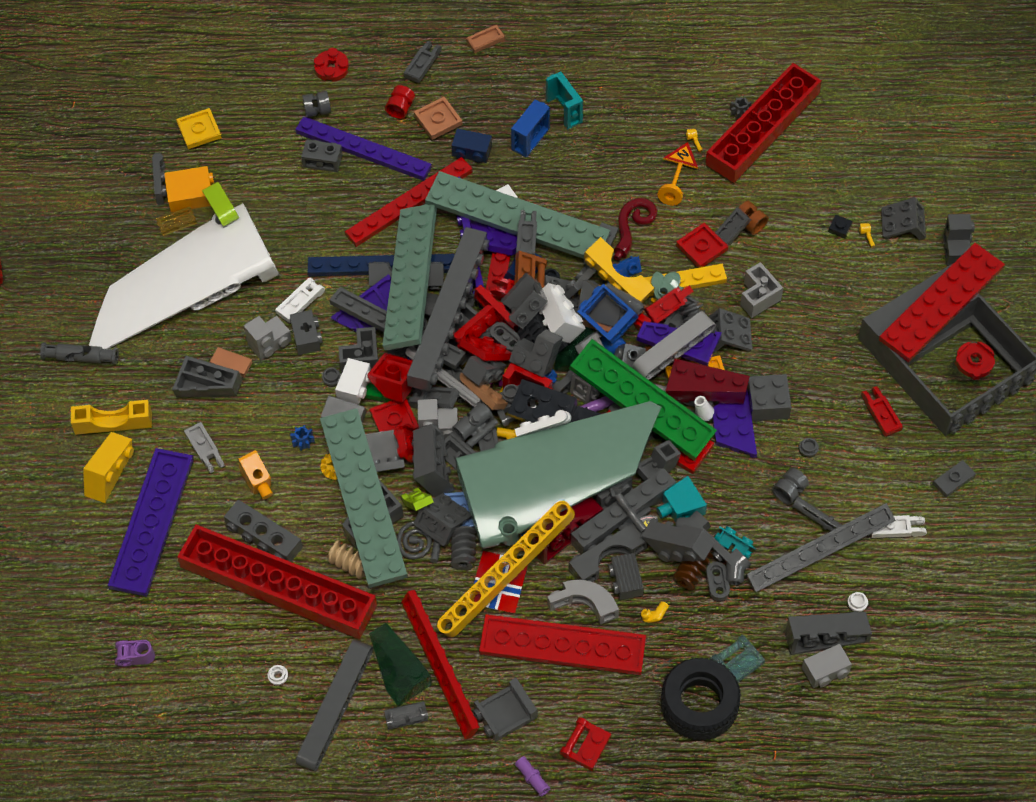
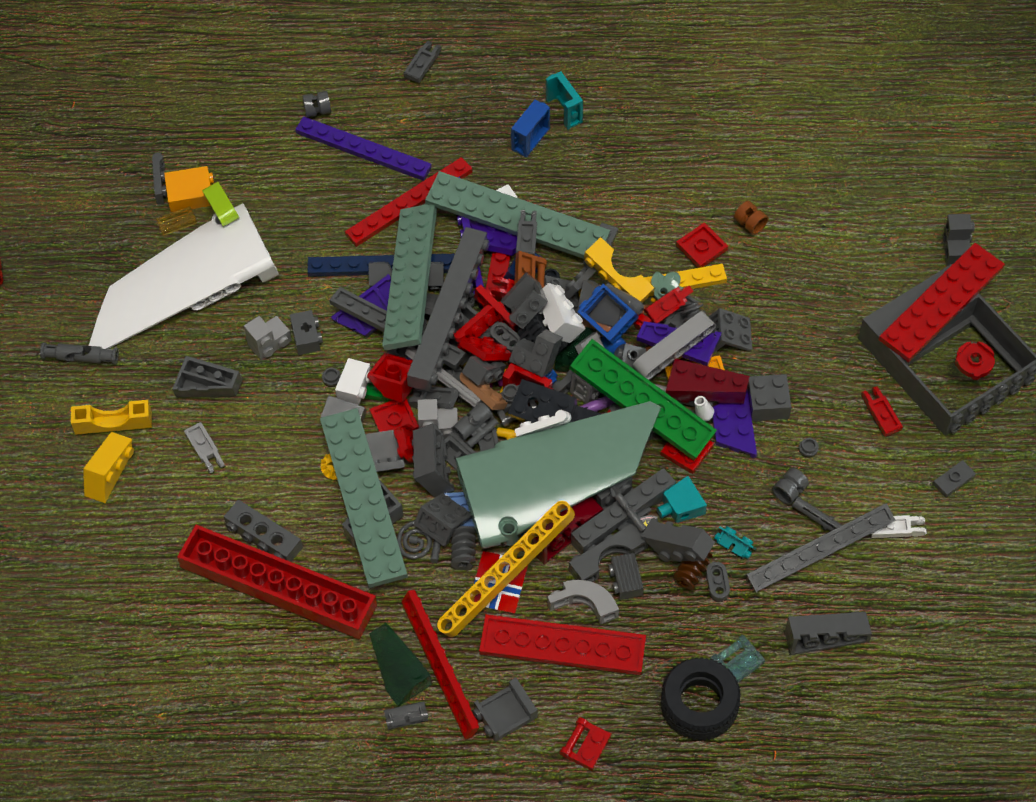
(130, 653): medium lavender piece -> none
(150, 522): dark purple plate -> none
(198, 128): yellow plate -> none
(231, 360): nougat tile -> none
(255, 474): light orange torso -> none
(277, 669): white plate -> none
(300, 299): white plate -> none
(302, 437): blue gear -> none
(321, 155): dark grey brick -> none
(328, 57): red plate -> none
(334, 705): dark grey beam -> none
(346, 559): tan piece -> none
(364, 351): dark grey brick -> none
(399, 102): red wheel -> none
(416, 499): lime plate -> none
(438, 118): nougat plate -> none
(471, 145): dark blue brick -> none
(485, 38): nougat tile -> none
(532, 776): medium lavender pin -> none
(625, 243): dark red plant -> none
(628, 267): blue hinge -> none
(656, 615): yellow arm -> none
(663, 456): dark grey brick -> none
(670, 193): light orange piece -> none
(692, 135): yellow hand -> none
(733, 226): dark grey plate -> none
(735, 562): dark grey plate -> none
(739, 106): dark grey gear -> none
(762, 291): light grey brick -> none
(763, 122): red brick -> none
(826, 666): light grey brick -> none
(840, 226): black plate -> none
(857, 601): white plate -> none
(865, 228): yellow hand -> none
(904, 218): dark grey bracket -> none

